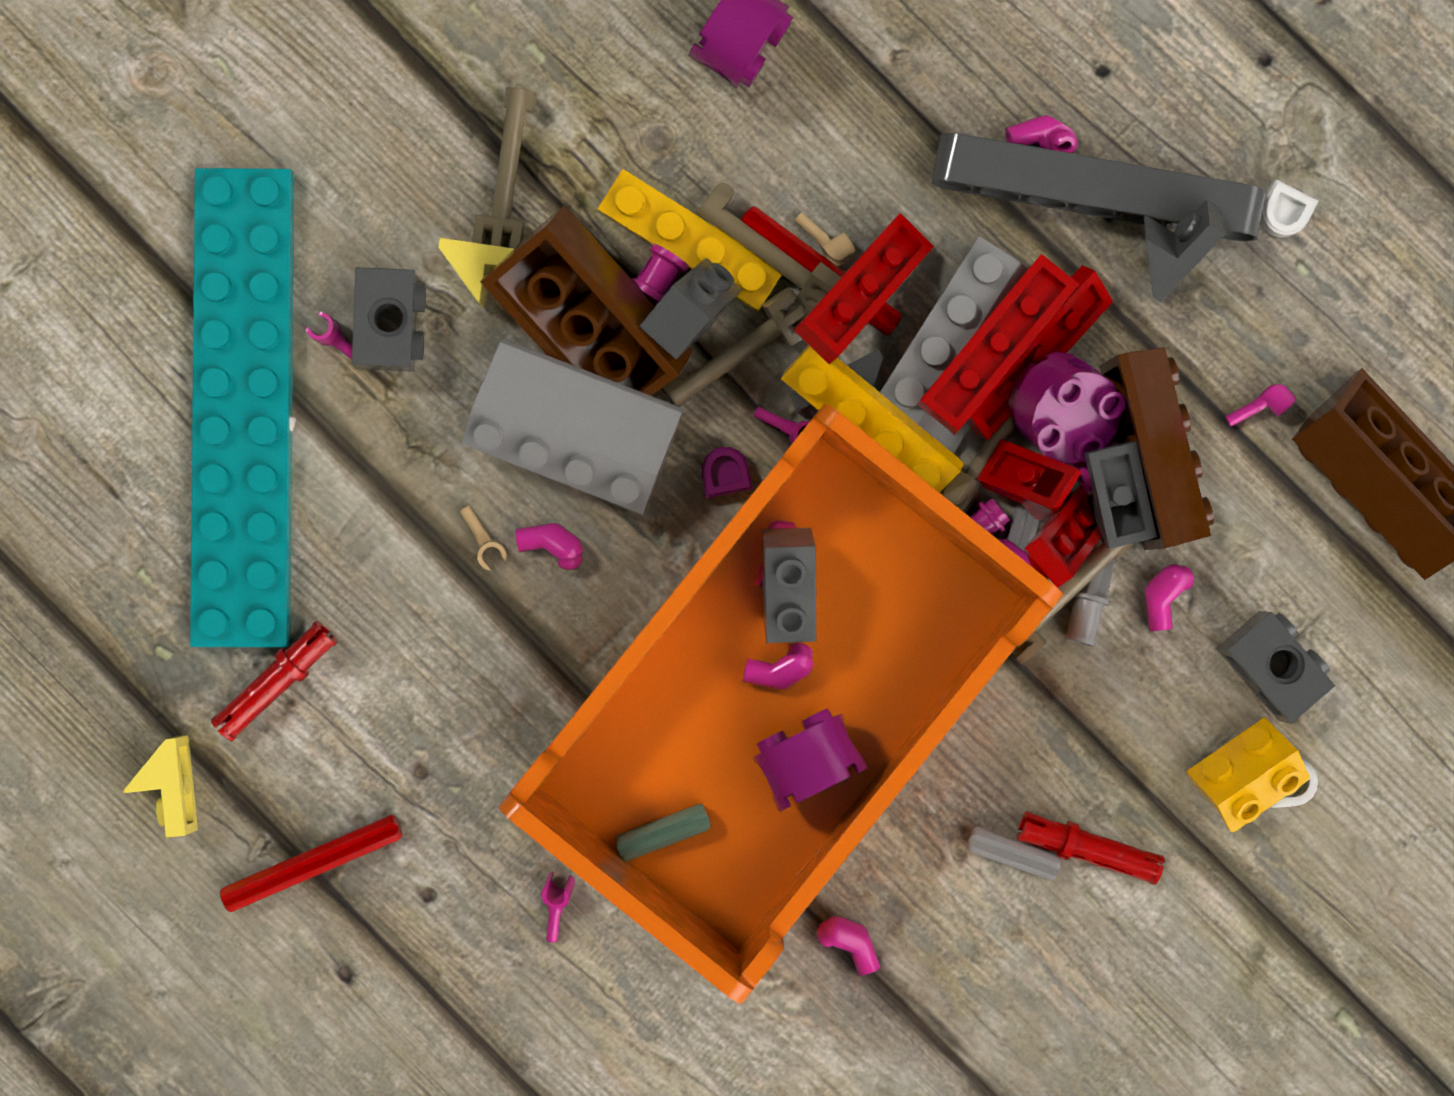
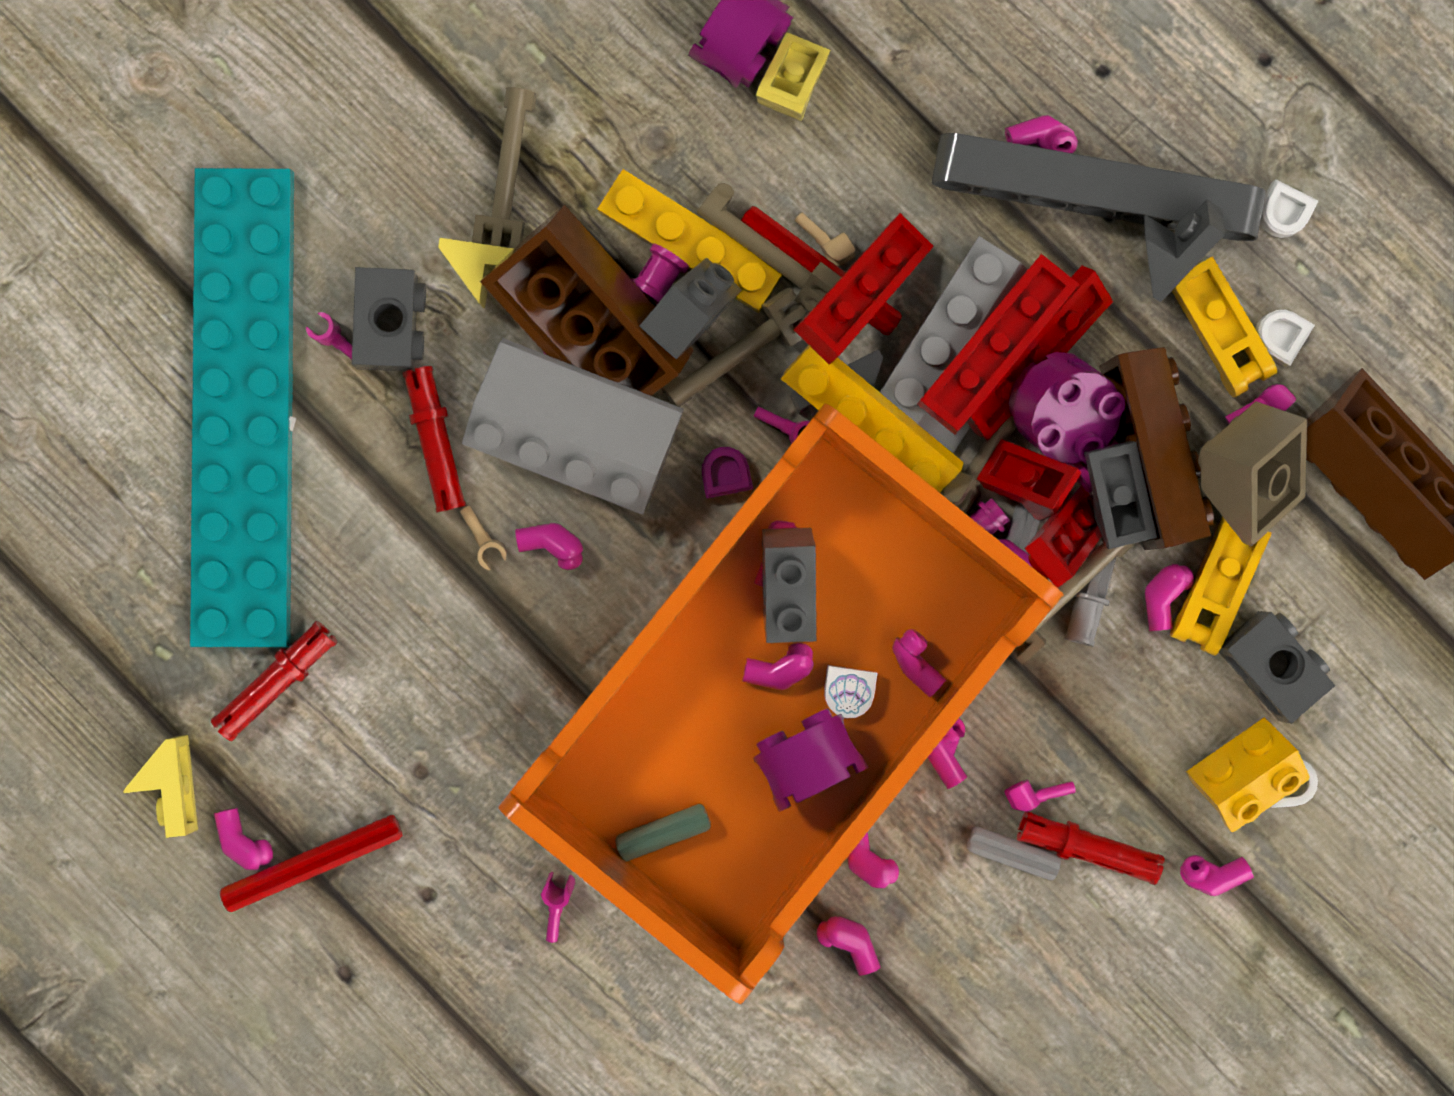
(237, 845): none -> dark pink arm
(434, 438): none -> red pin
(792, 76): none -> light yellow slope
(849, 690): none -> tile
(870, 867): none -> dark pink arm
(918, 670): none -> dark pink arm
(943, 756): none -> dark pink arm
(1023, 798): none -> dark pink hand
(1214, 879): none -> dark pink arm
(1218, 588): none -> yellow plate
(1223, 327): none -> yellow plate
(1256, 469): none -> dark tan slope
(1283, 335): none -> white tile

